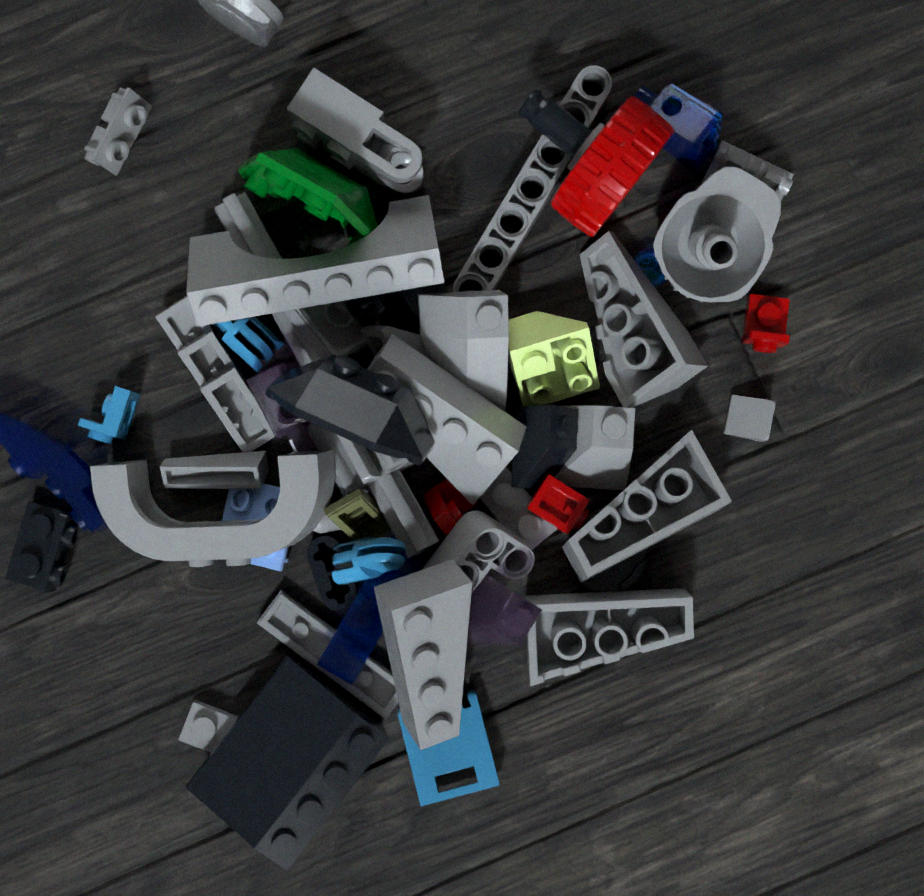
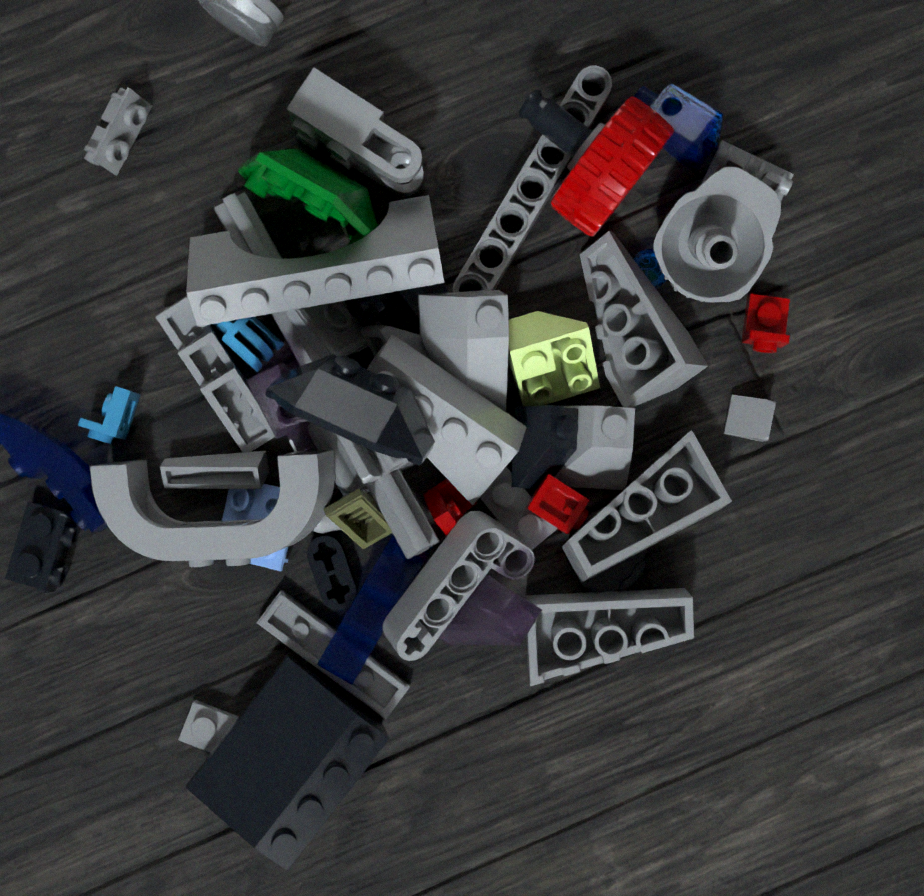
(367, 558): dark azure arm -> none
(427, 646): light grey wedge -> none
(461, 752): dark azure container -> none

